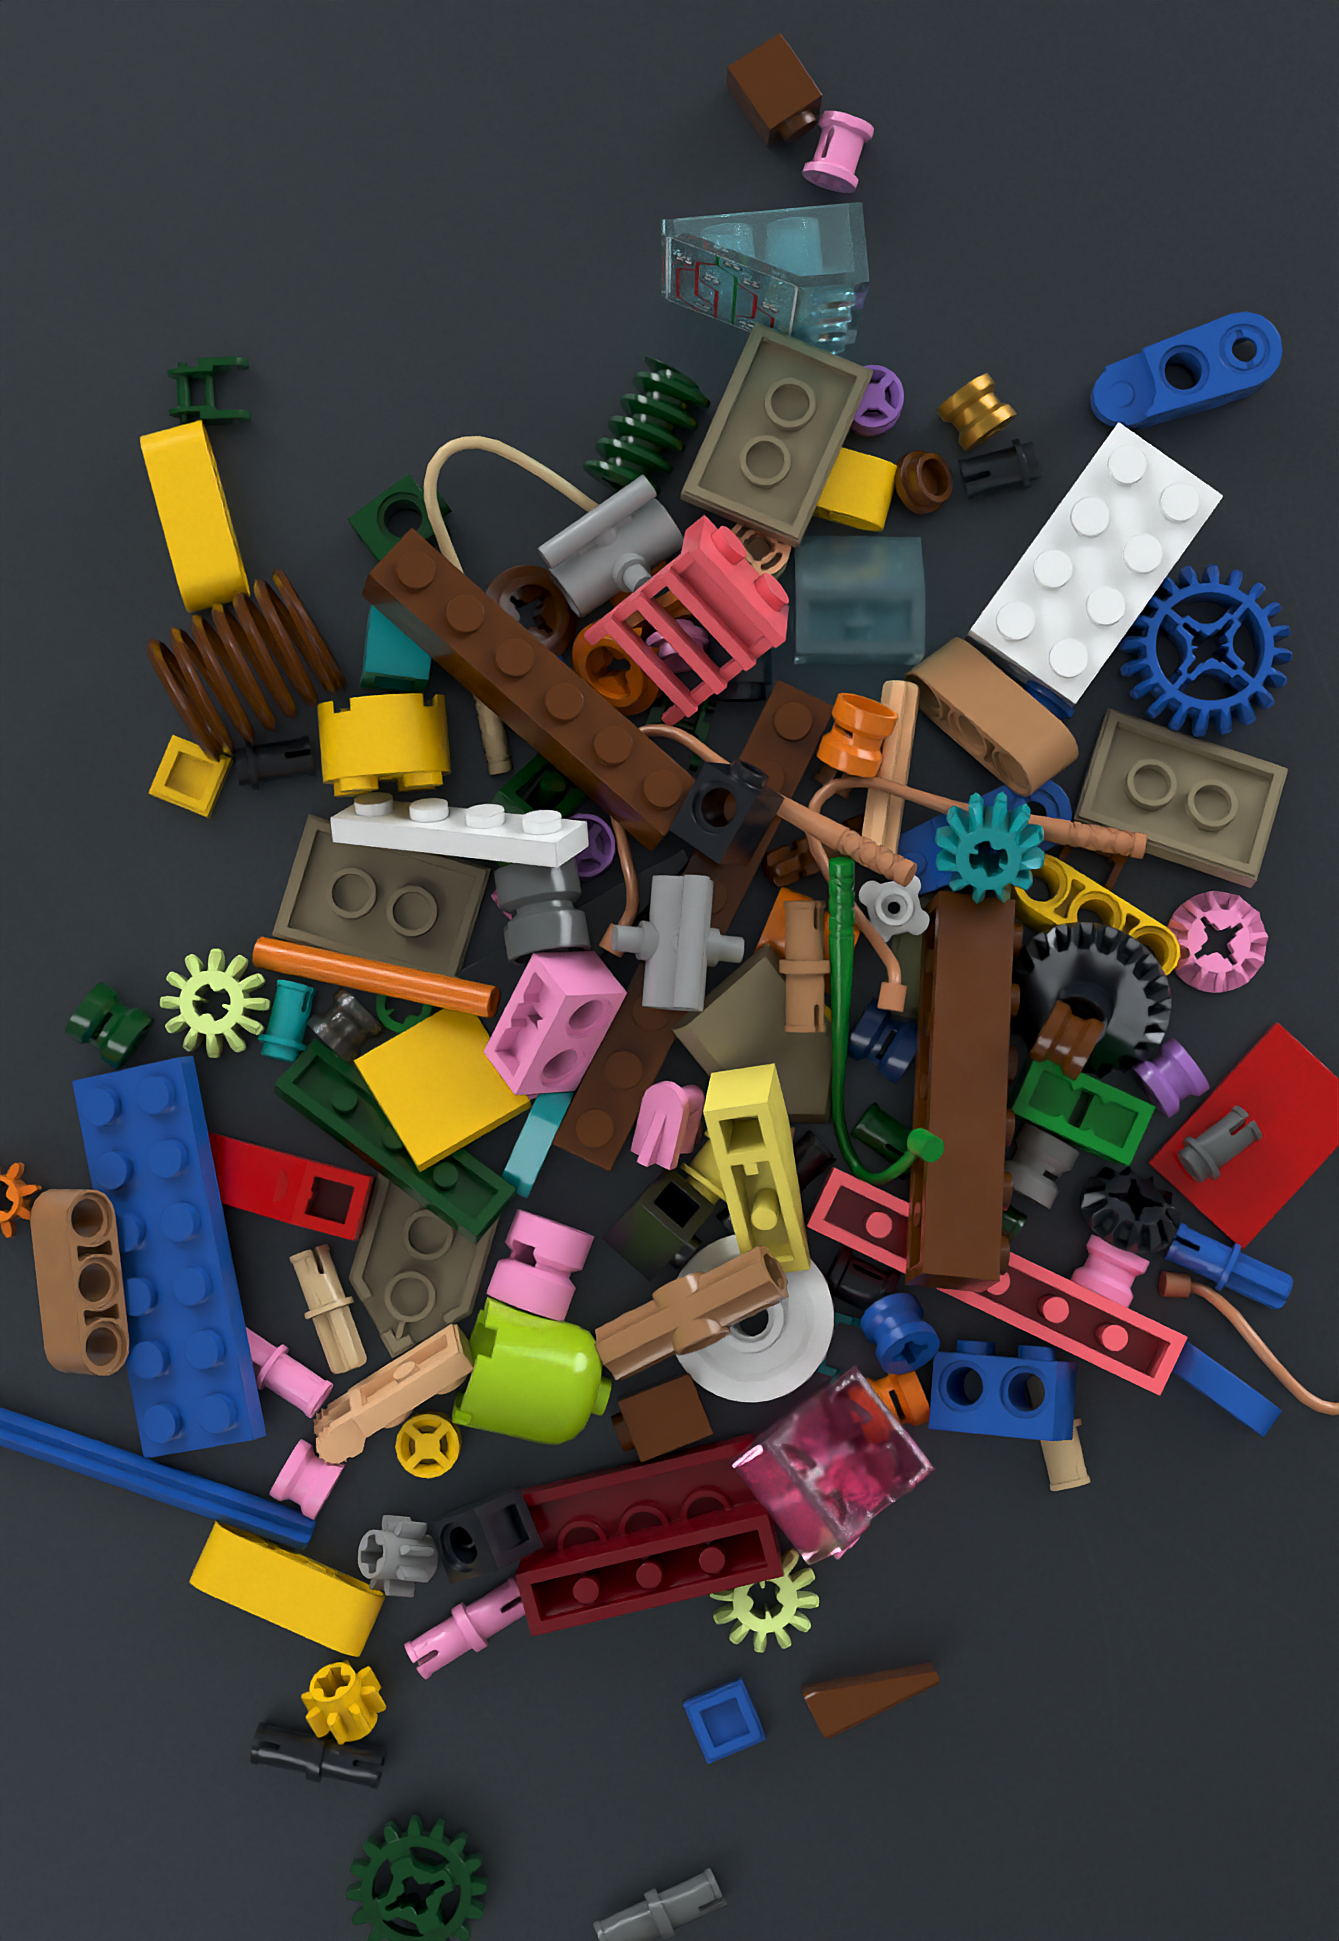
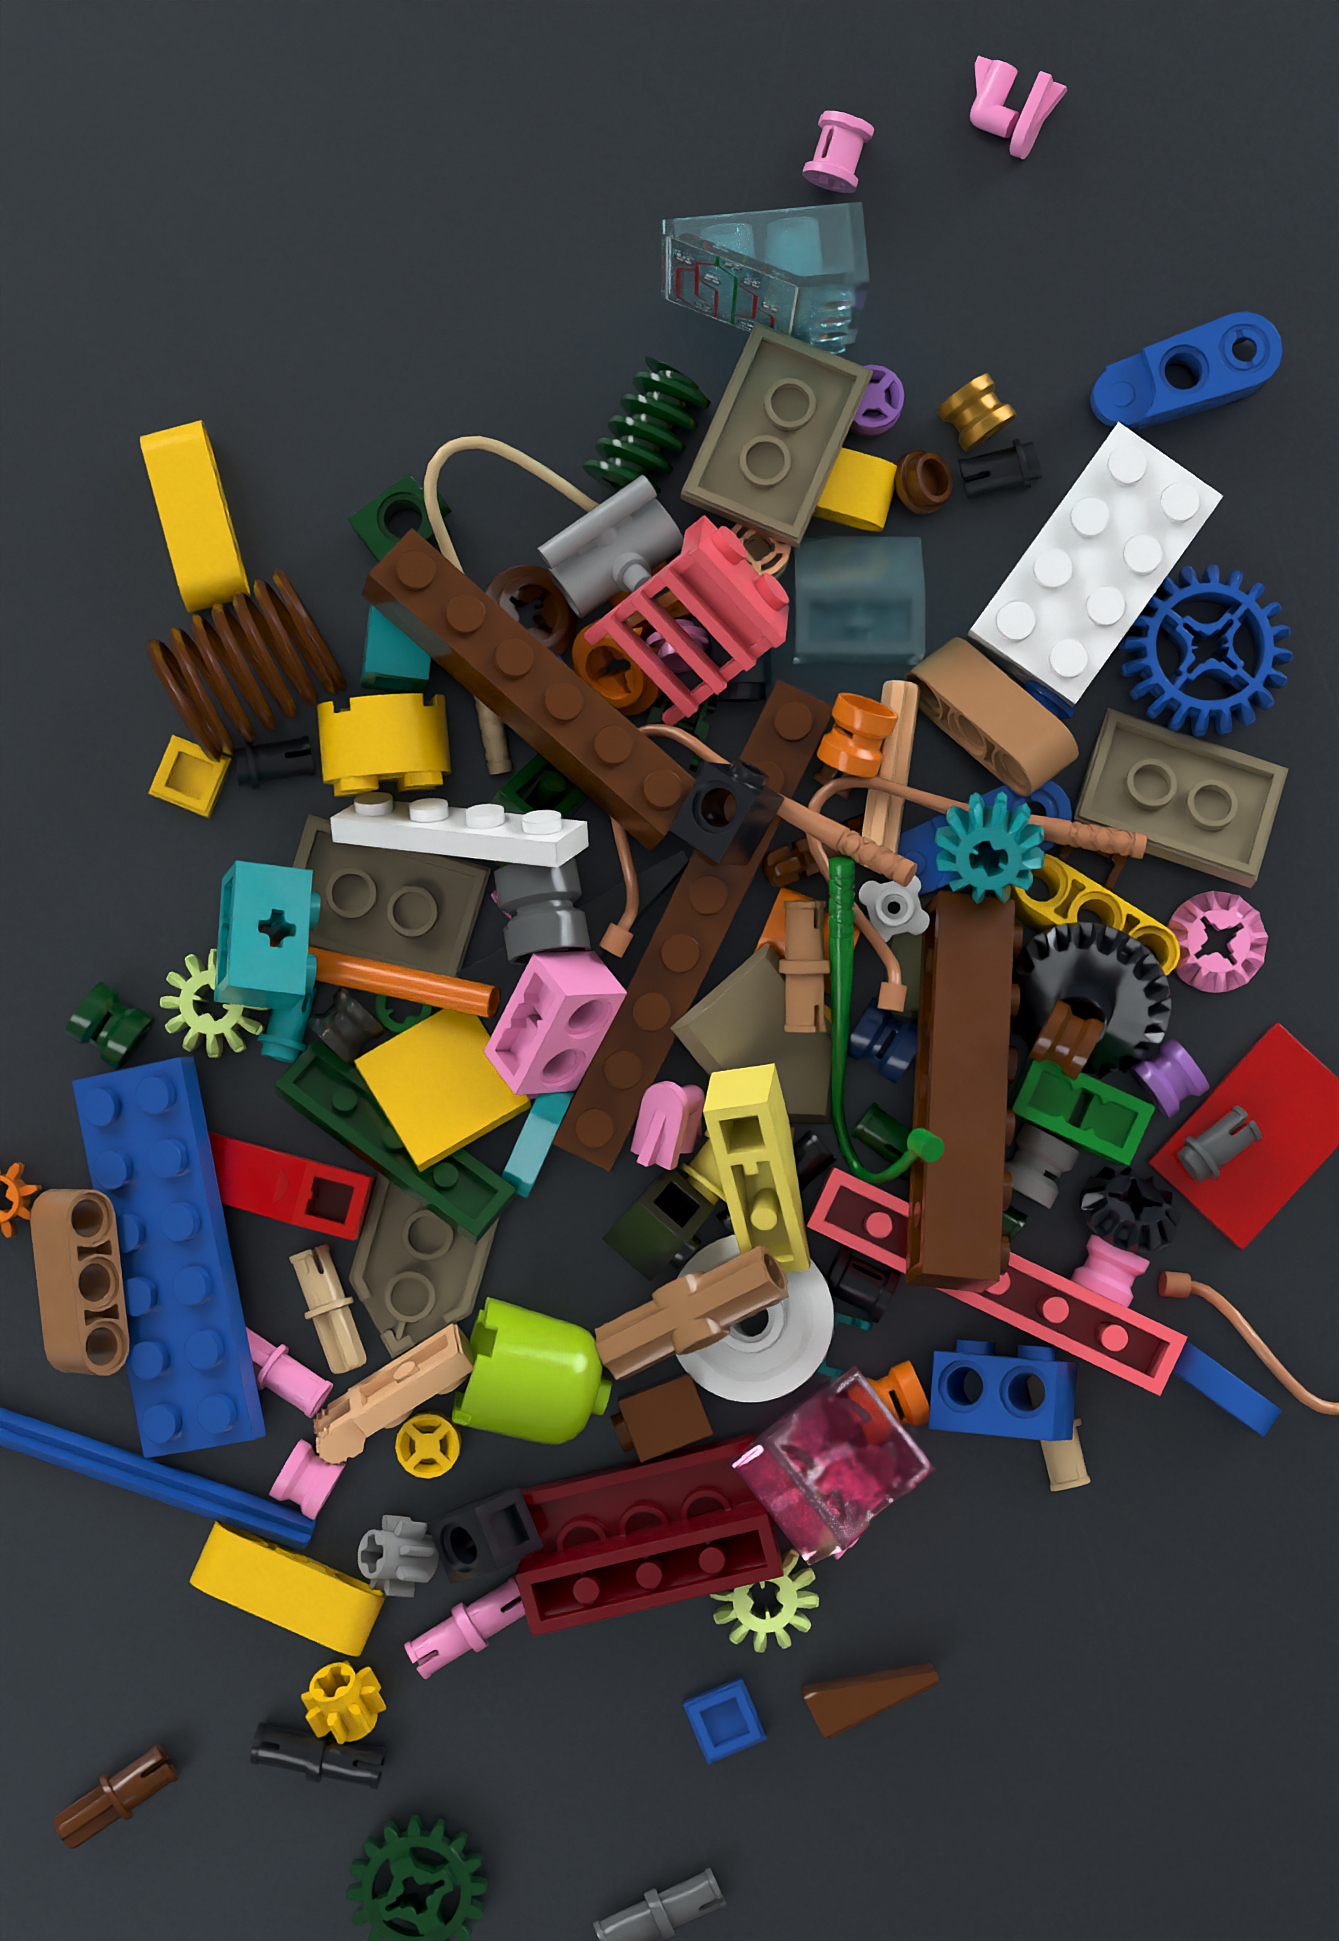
(114, 1798): none -> reddish brown axle
(206, 370): dark green piece -> none
(246, 965): none -> teal brick
(540, 1265): bright pink wheel -> none
(600, 849): medium lavender wheel -> none
(677, 943): light grey pin -> none
(775, 91): reddish brown brick -> none
(899, 1333): blue wheel -> none
(993, 84): none -> bright pink piece
(1229, 1267): blue axle -> none

